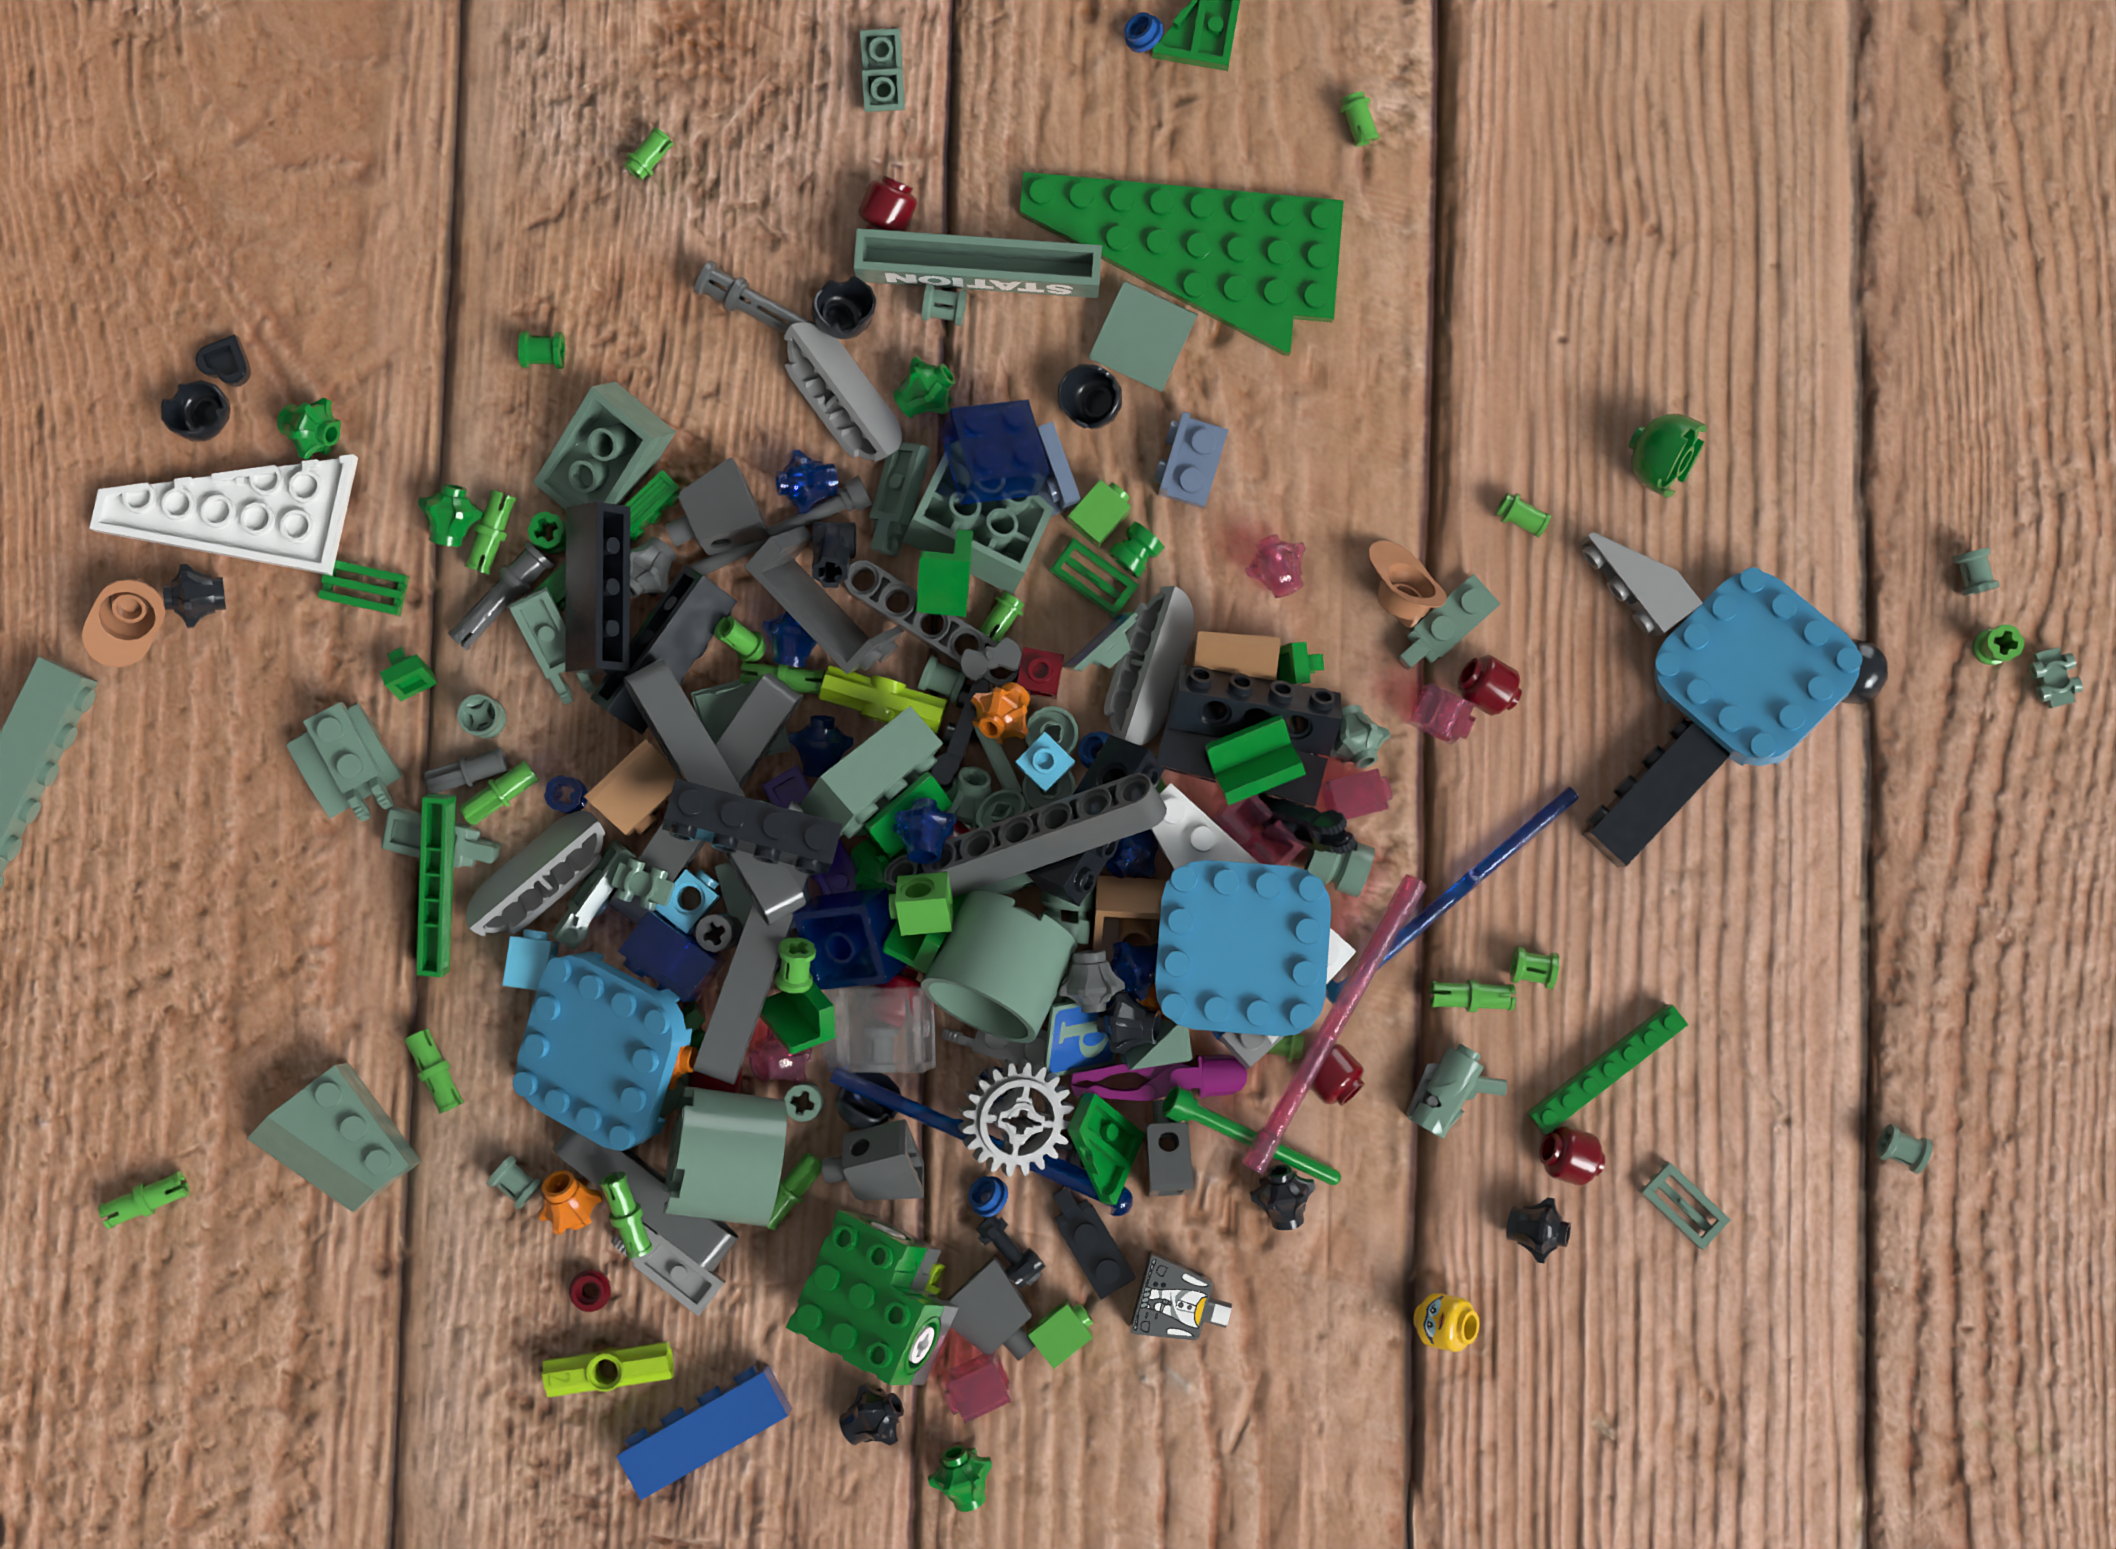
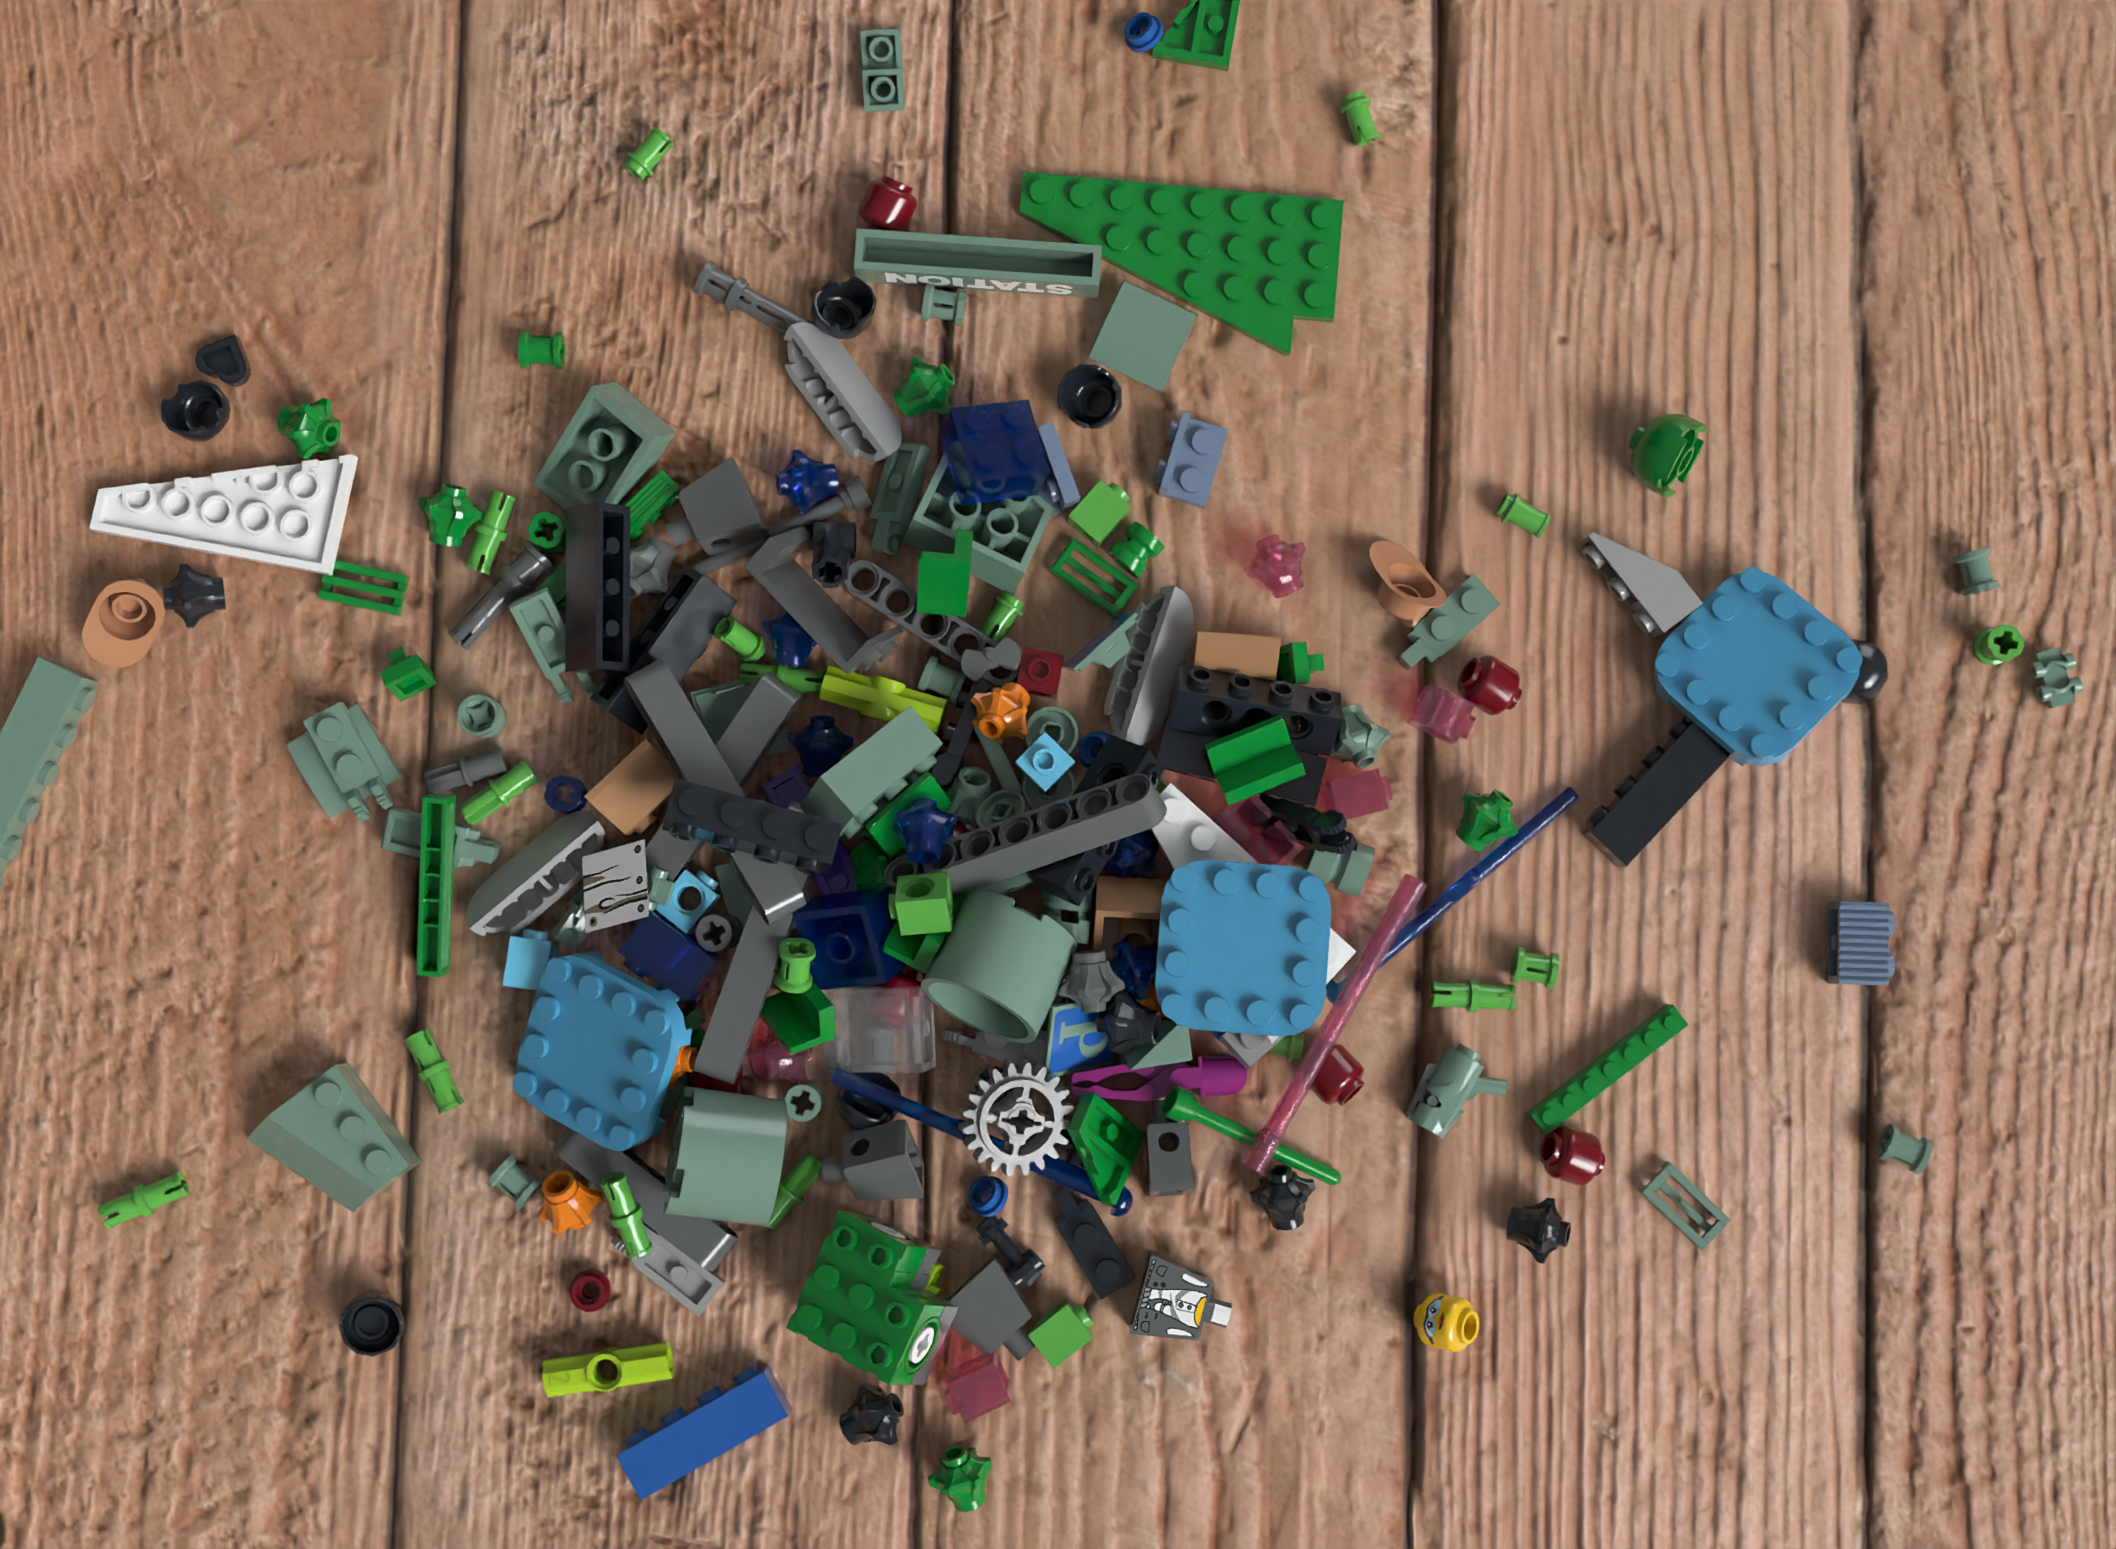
(371, 1324): none -> black hair
(615, 886): none -> white sticker
(1485, 819): none -> green rock
(1860, 943): none -> sand blue brick

